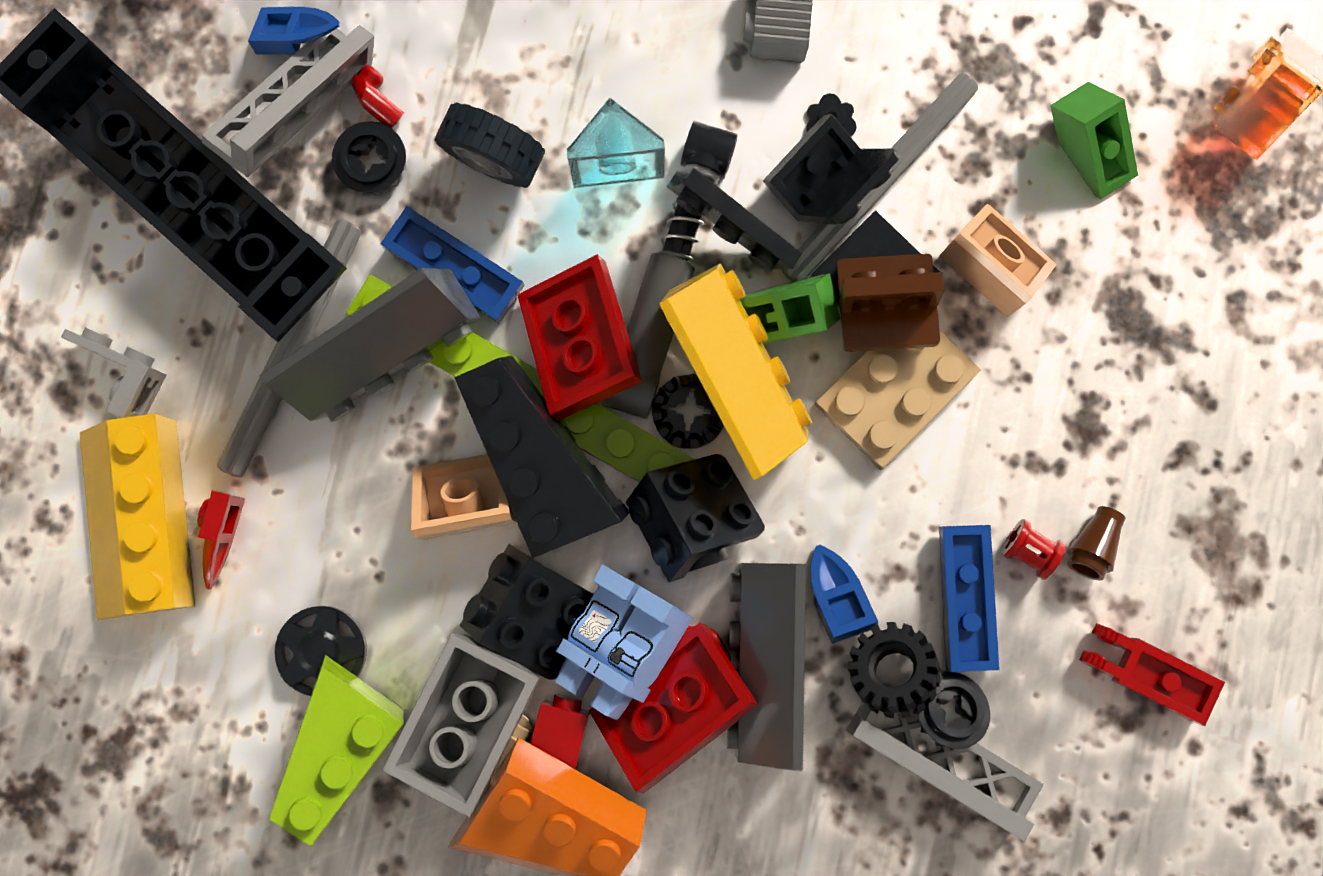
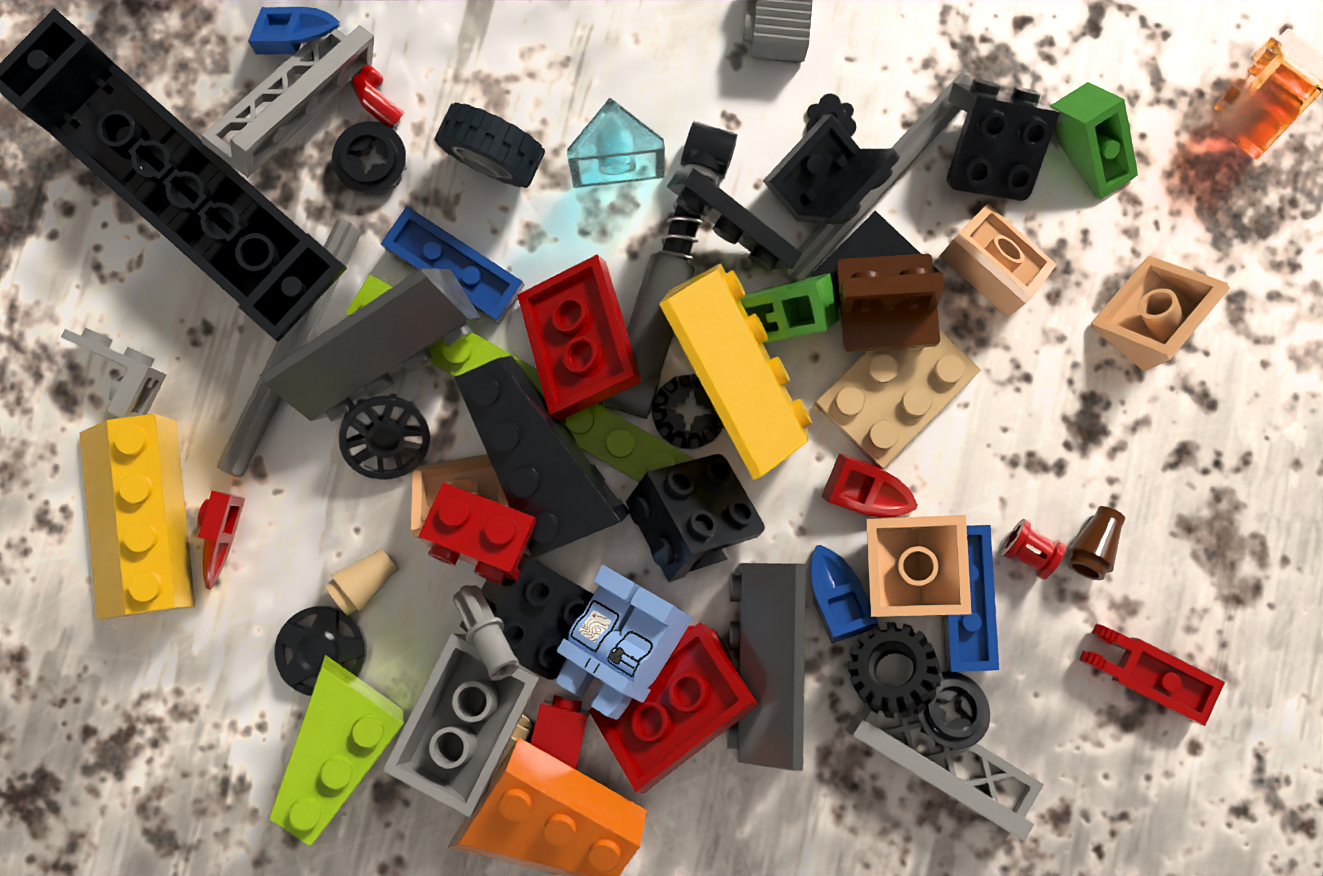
(359, 582): none -> tan cone
(384, 436): none -> black wheel
(477, 533): none -> red bracket
(485, 632): none -> light grey axle
(867, 489): none -> red plate
(918, 566): none -> light nougat slope
(1000, 139): none -> black bracket
(1157, 311): none -> light nougat slope

